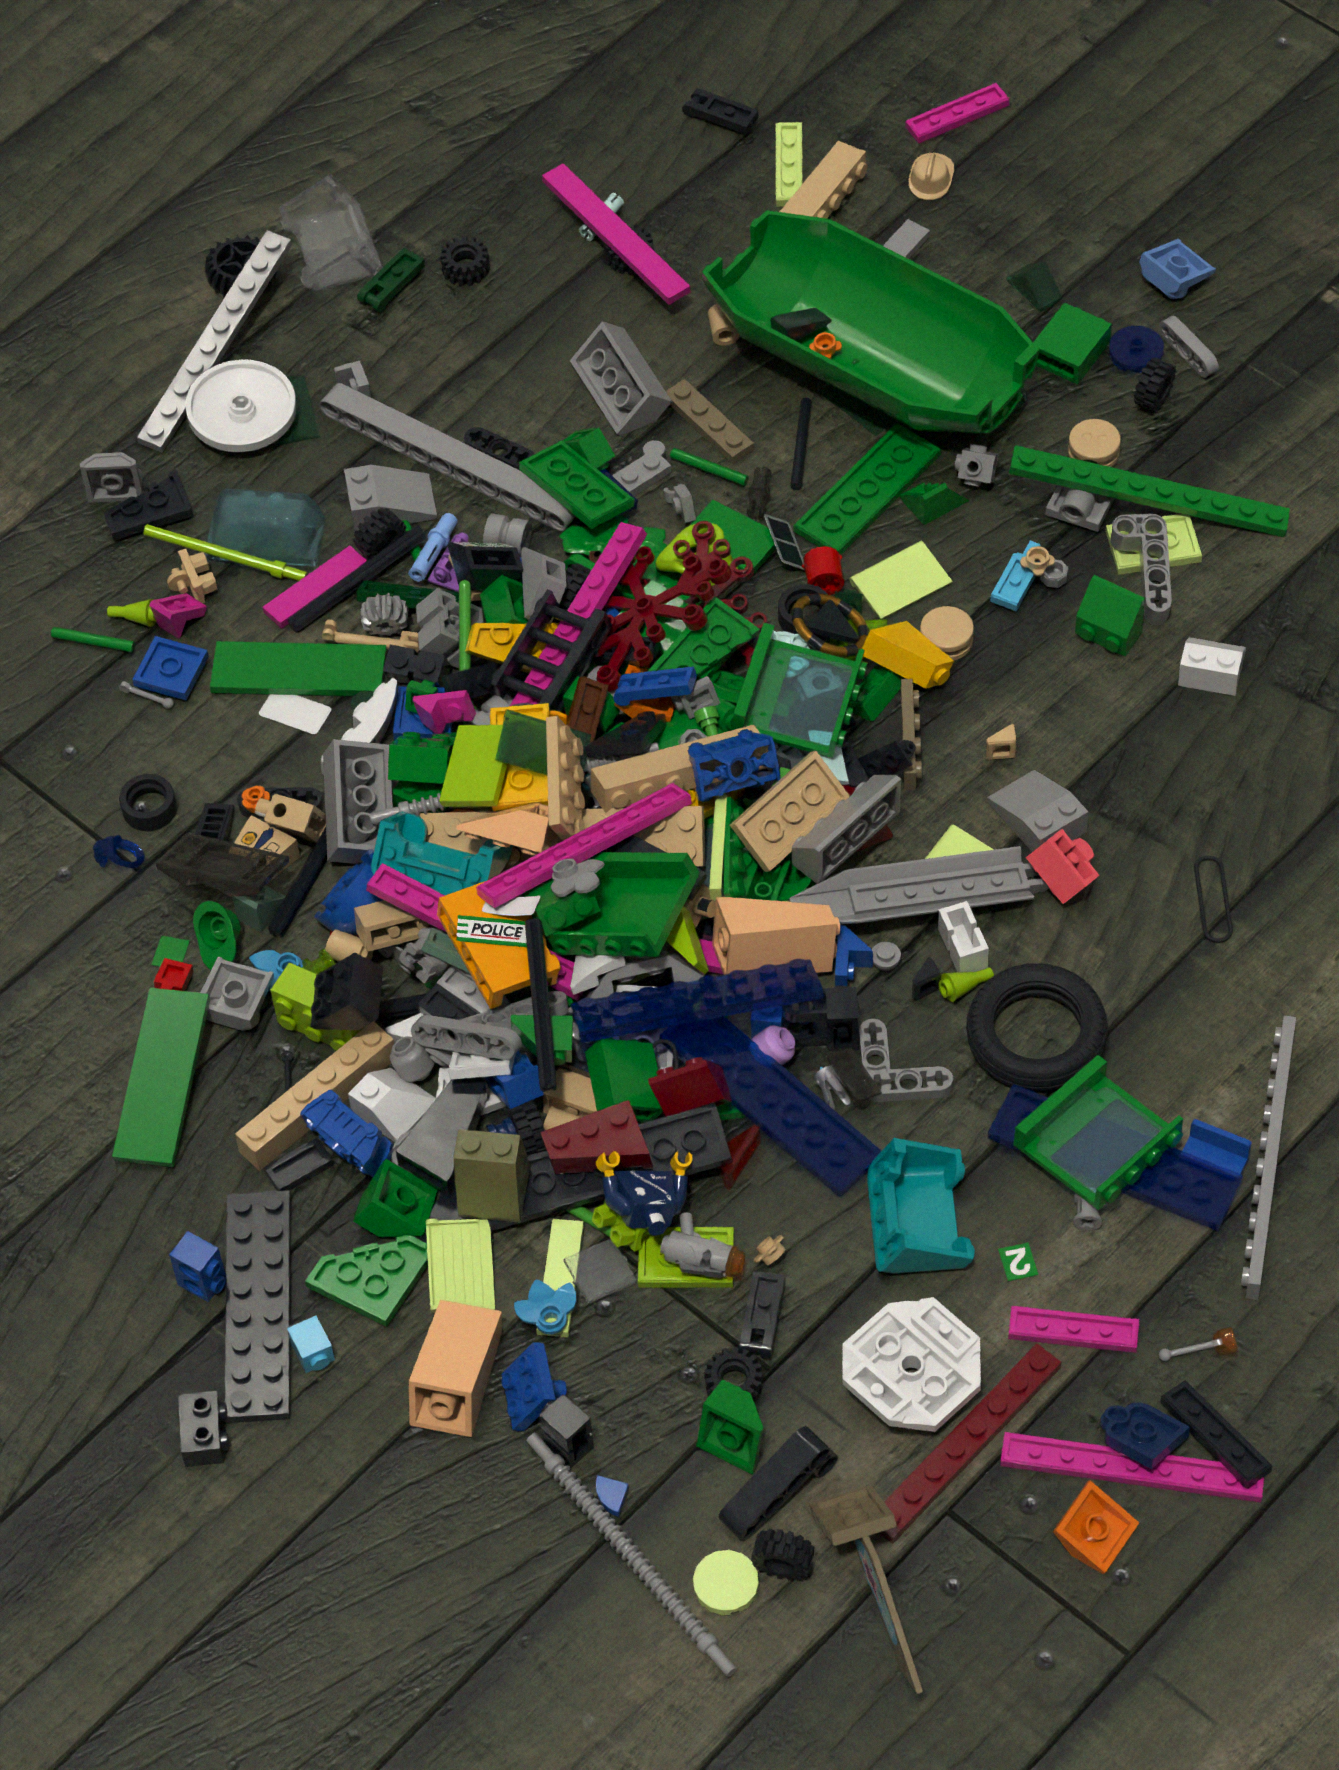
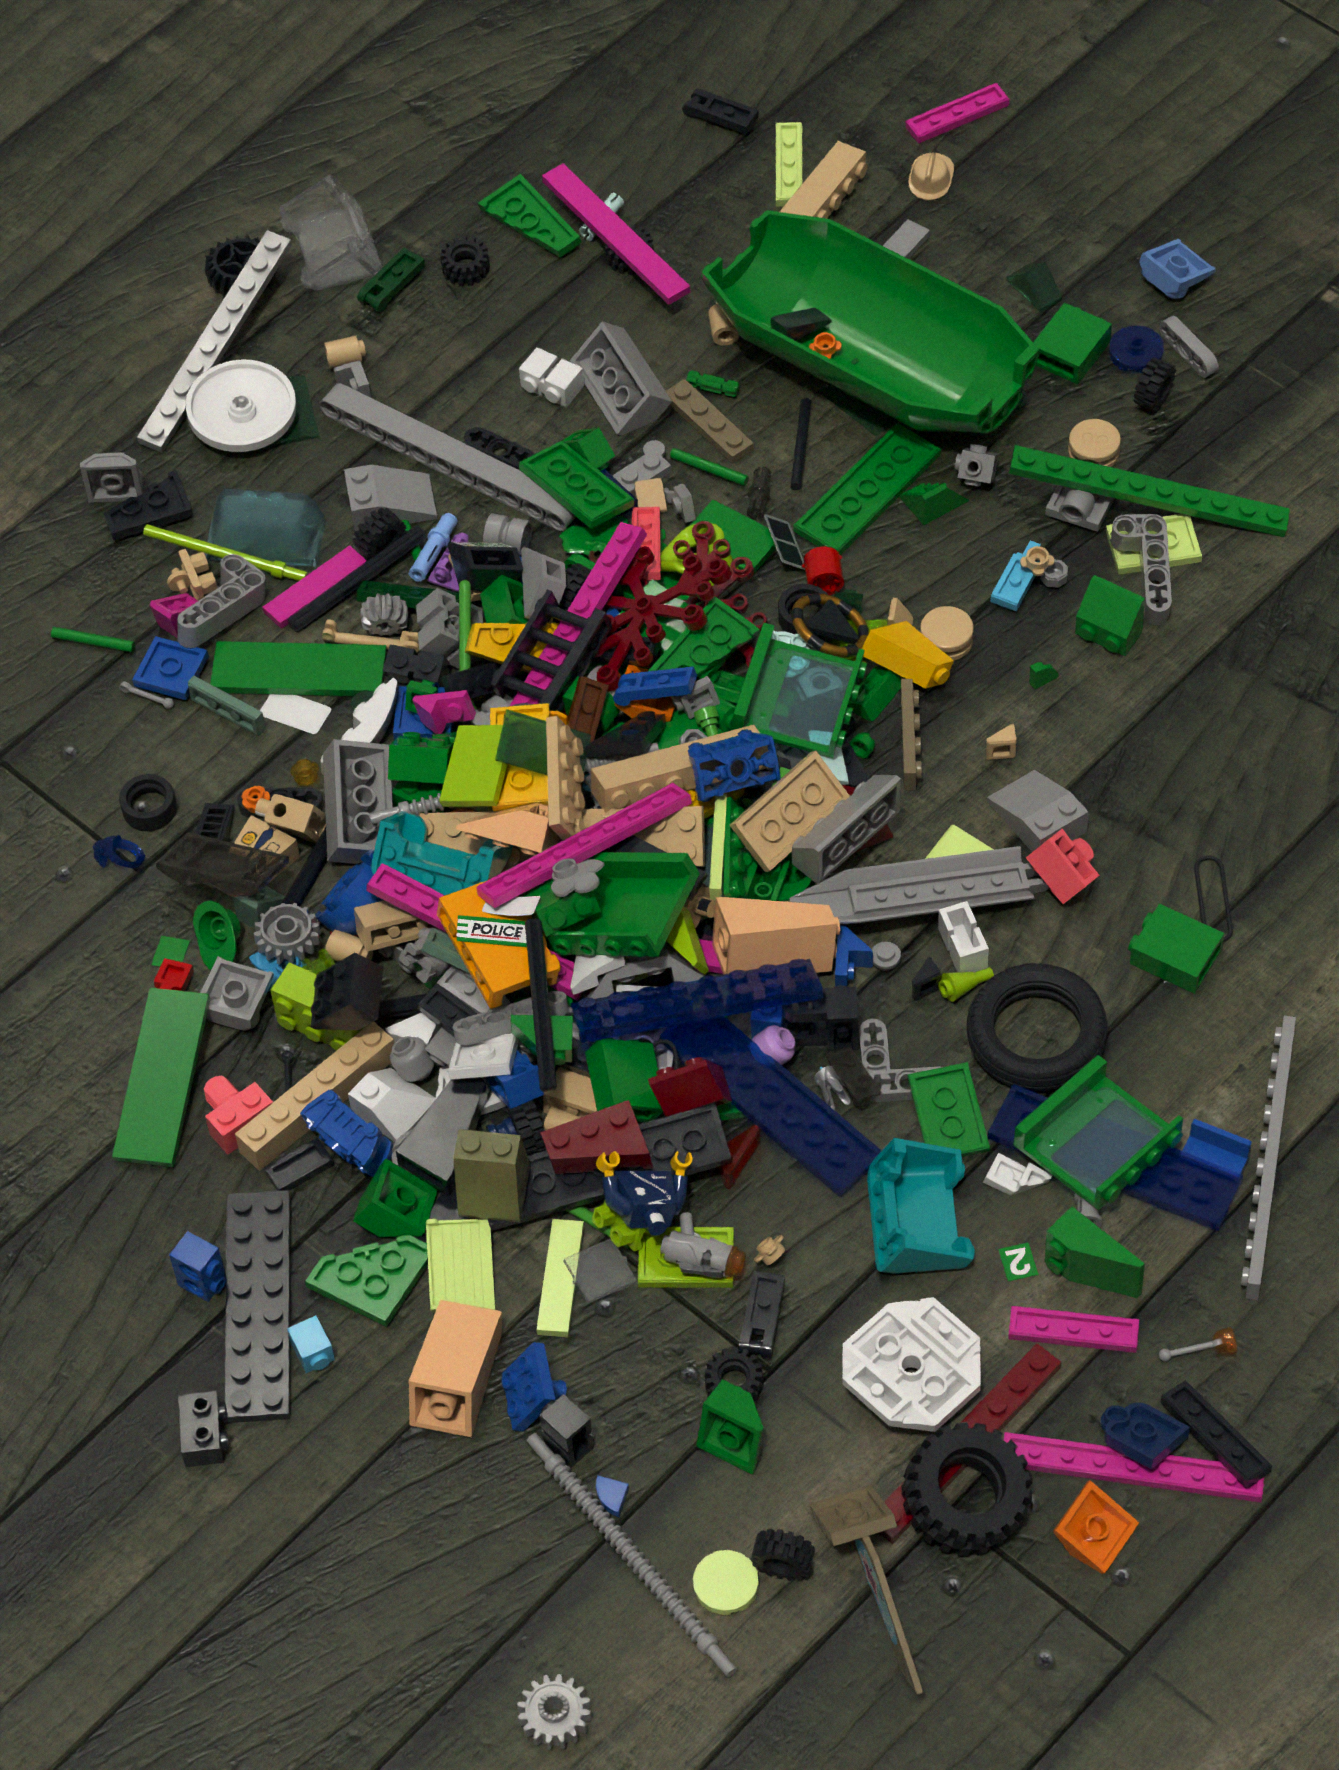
(137, 612): lime cone -> none
(226, 705): none -> sand green tile
(232, 1109): none -> coral brick
(239, 593): none -> light grey beam
(286, 932): none -> light grey gear
(305, 772): none -> clear yellow plate
(344, 351): none -> tan brick
(506, 1040): light grey beam -> none
(531, 215): none -> green wing
(546, 1304): dark azure plate -> none
(557, 384): none -> white piece
(557, 1728): none -> light grey gear
(649, 520): none -> coral tile
(650, 494): none -> tan slope
(713, 383): none -> green axle
(776, 1482): black beam -> none
(860, 750): none -> green hinge
(888, 758): black hinge -> none
(898, 613): none -> tan slope
(900, 580): yellowish green piece -> none
(949, 1109): none -> green tile
(989, 1455): none -> black tyre
(1013, 1177): none -> white slope
(1041, 674): none -> green tile
(1091, 1256): none -> green slope
(1175, 948): none -> green brick
(1211, 666): white slope -> none

